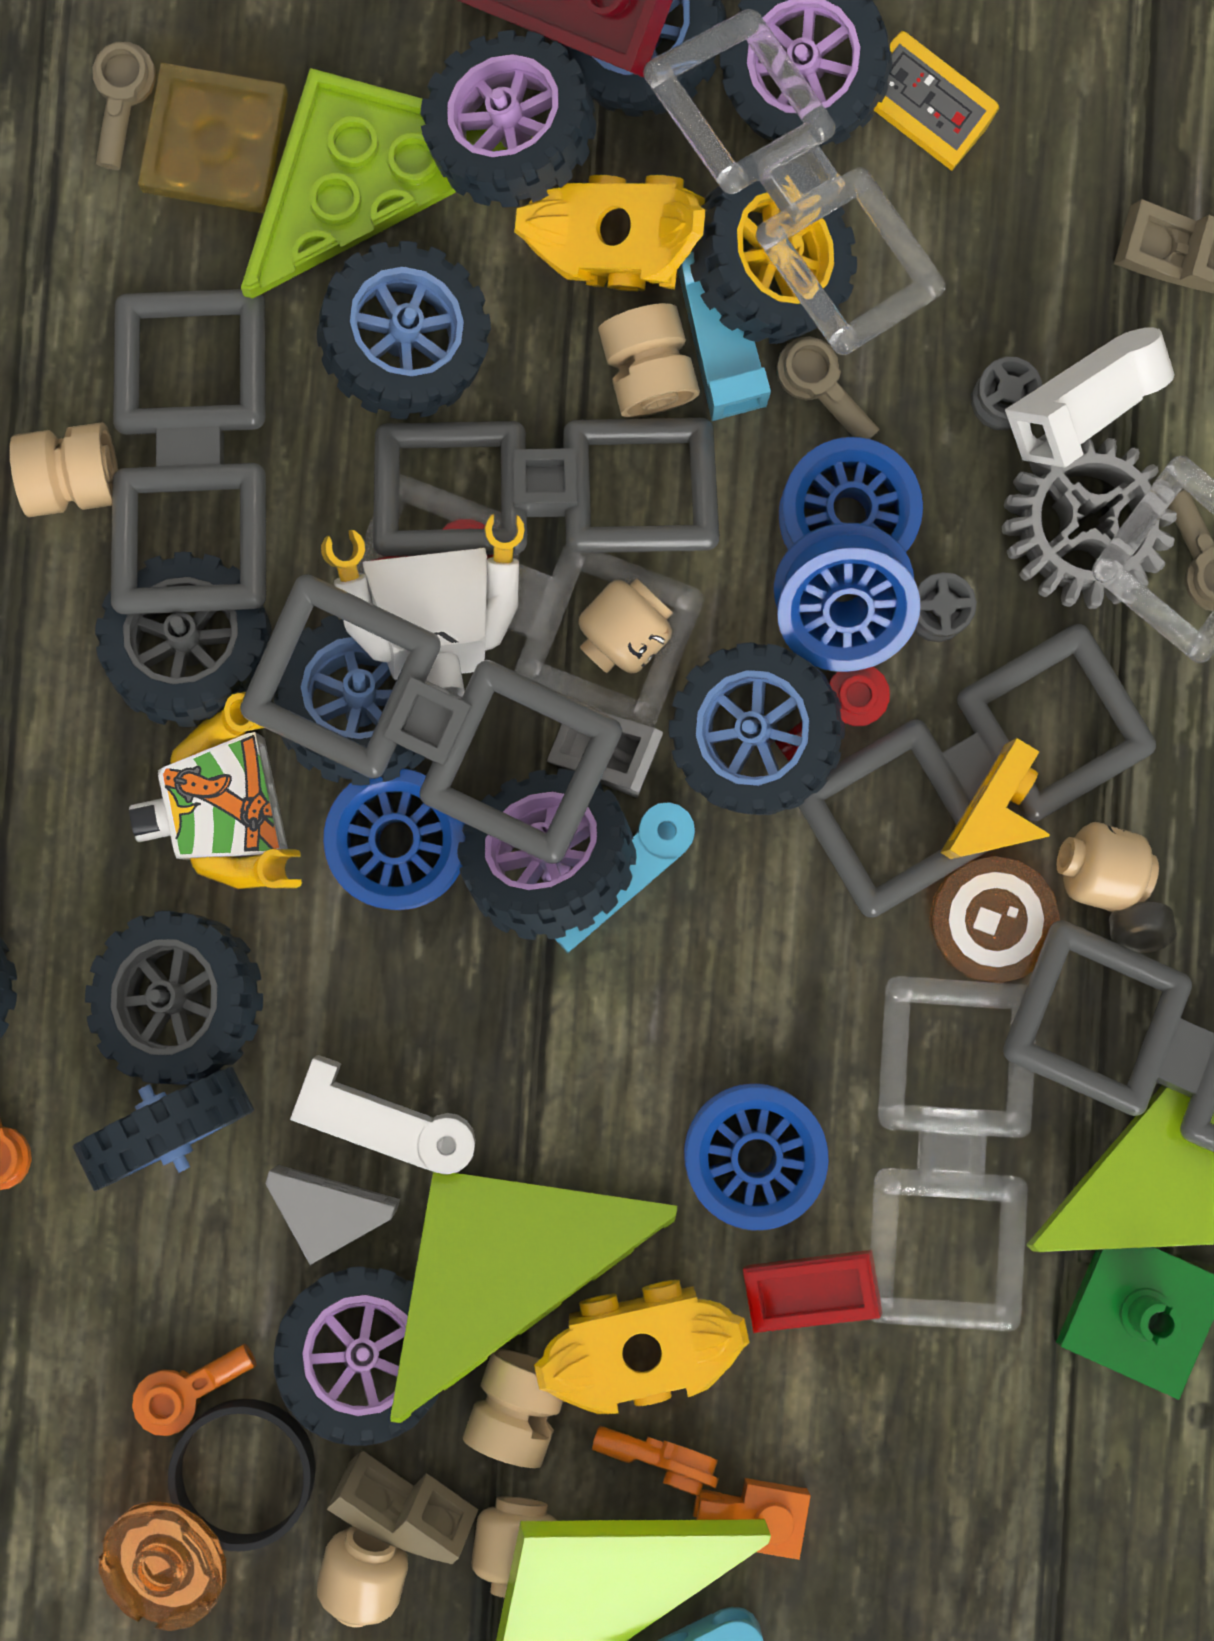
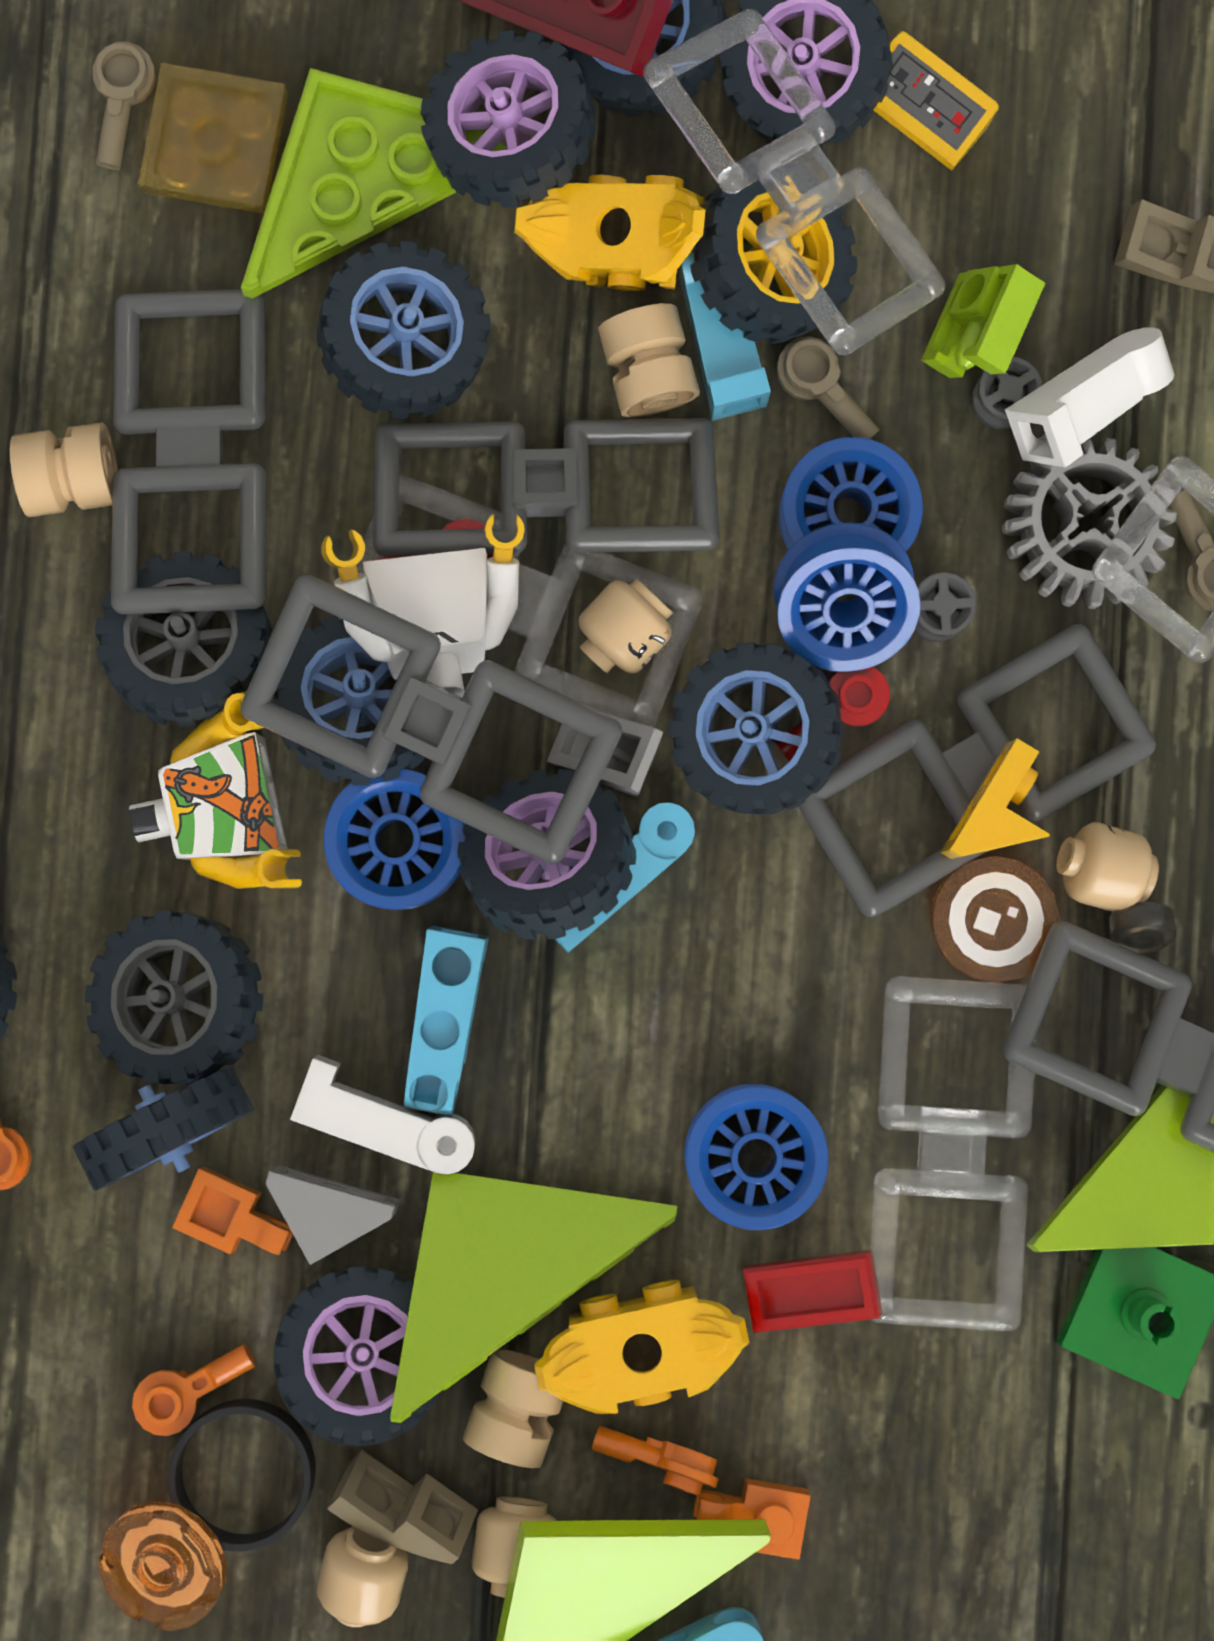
(224, 1213): none -> orange plate
(443, 1018): none -> medium azure leg
(983, 320): none -> lime brick

